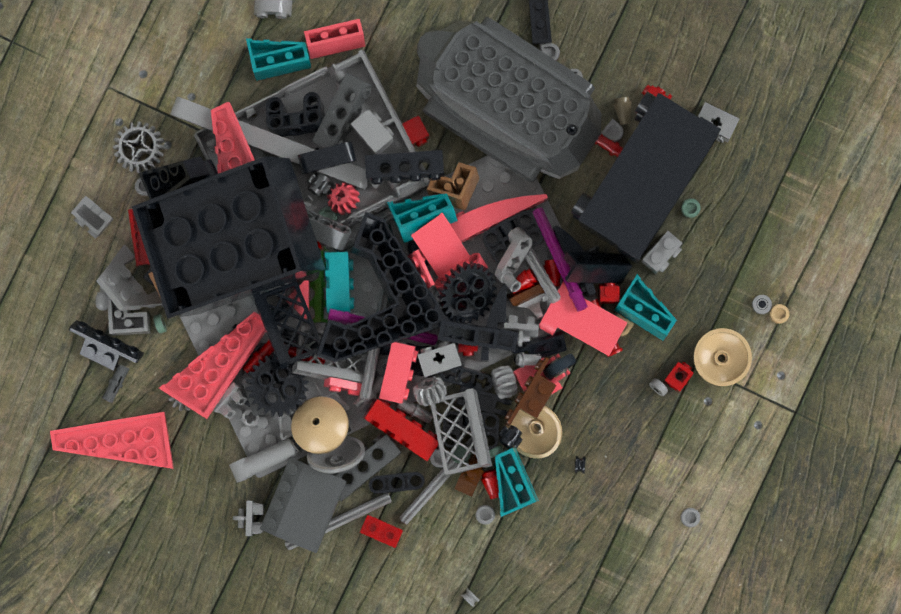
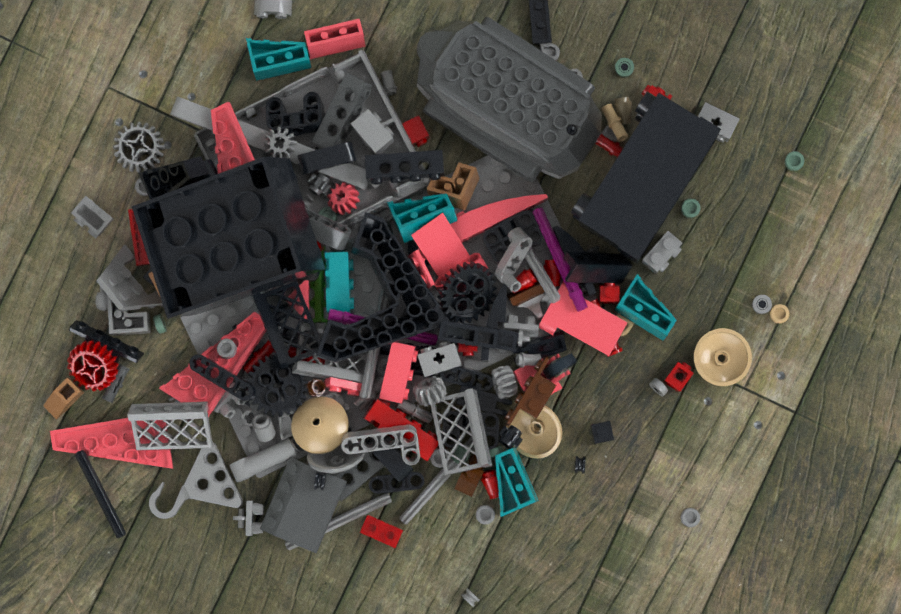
(63, 398): none -> medium nougat slope
(93, 359): none -> red gear
(100, 494): none -> black axle
(169, 413): none -> light grey fence
(190, 490): none -> light grey piece
(221, 380): none -> black beam
(226, 348): none -> light grey tile
(263, 427): none -> light grey brick
(273, 143): none -> light grey gear
(319, 481): none -> black bush
(320, 387): none -> reddish brown plate
(380, 444): none -> light grey beam
(388, 82): none -> light grey pin
(392, 461): none -> black beam
(602, 432): none -> black brick
(614, 122): none -> tan pin
(624, 67): none -> sand green tile
(794, 161): none -> sand green tile

